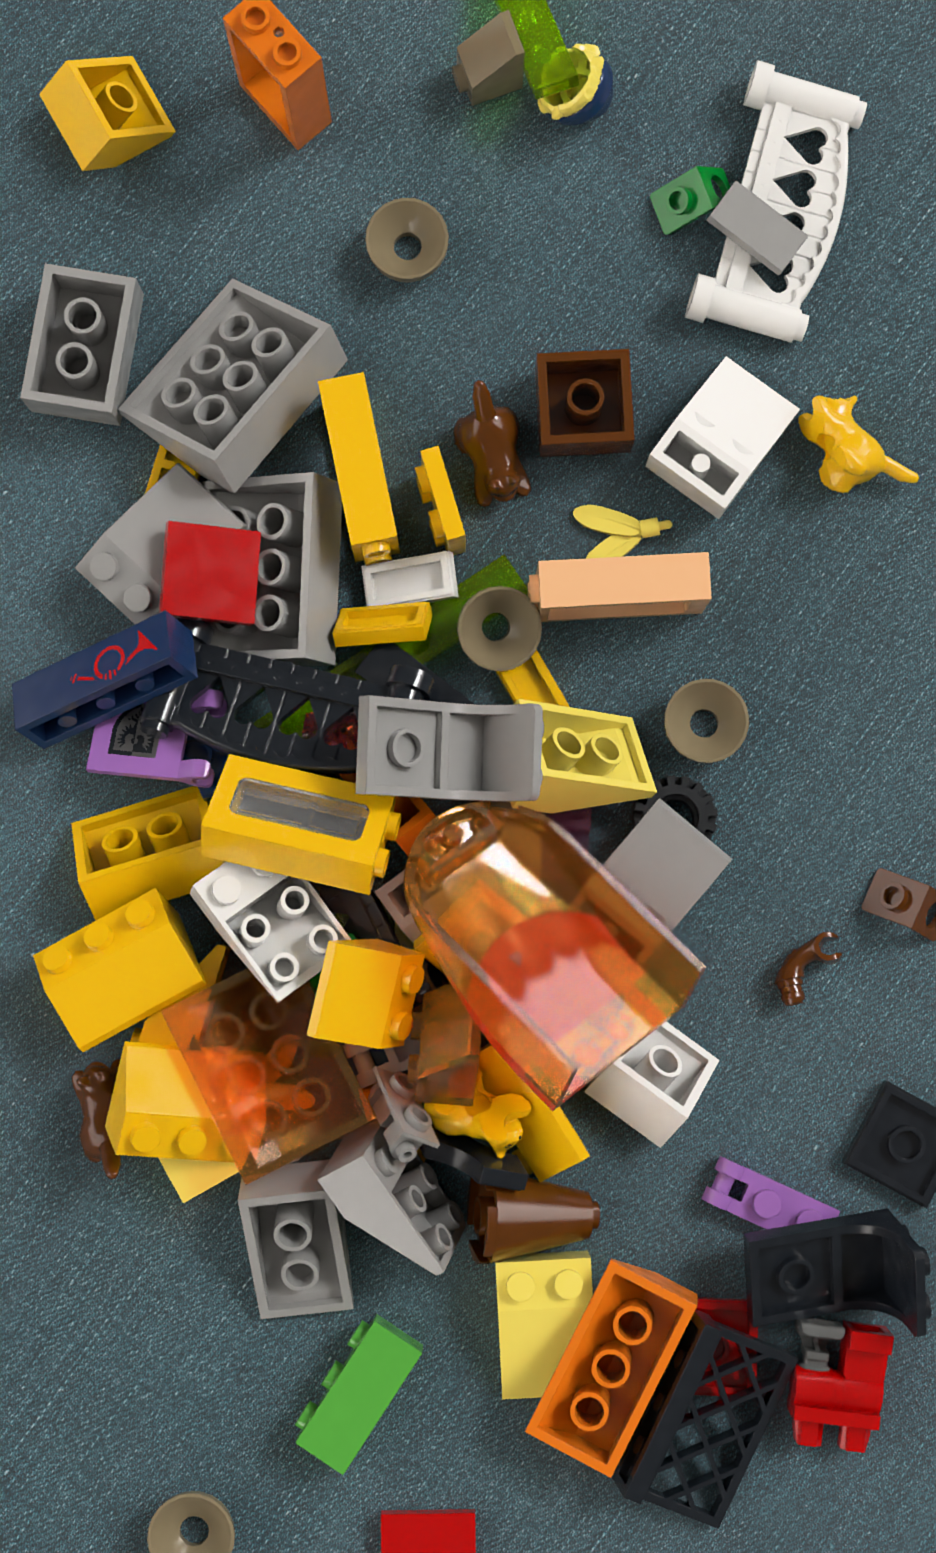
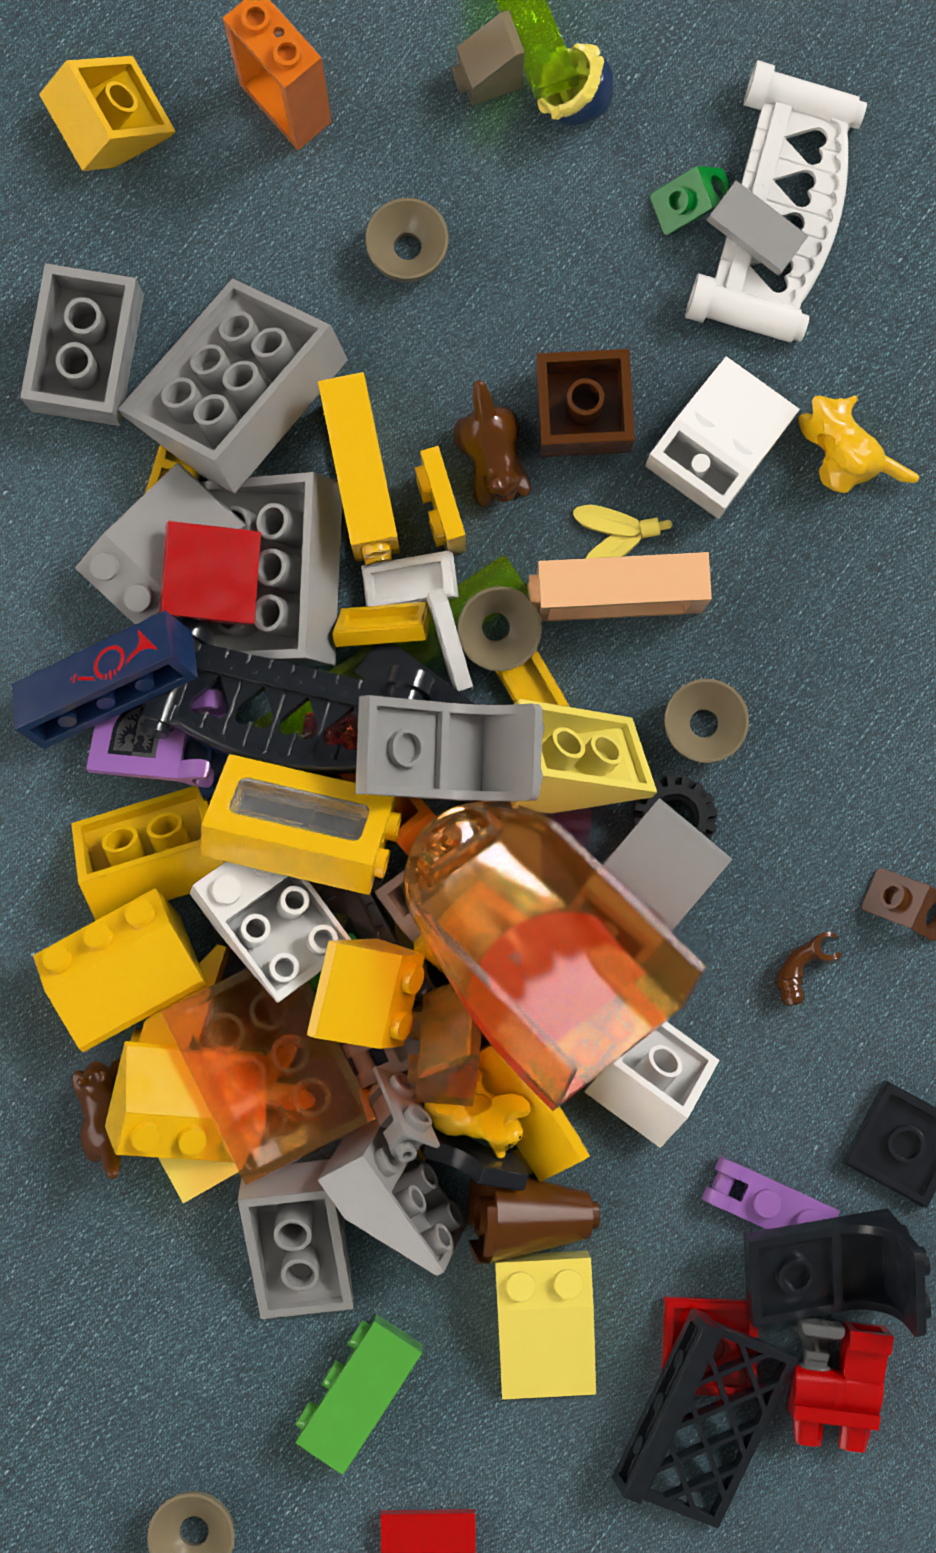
(449, 640): none -> white tile
(612, 1365): orange slope -> none

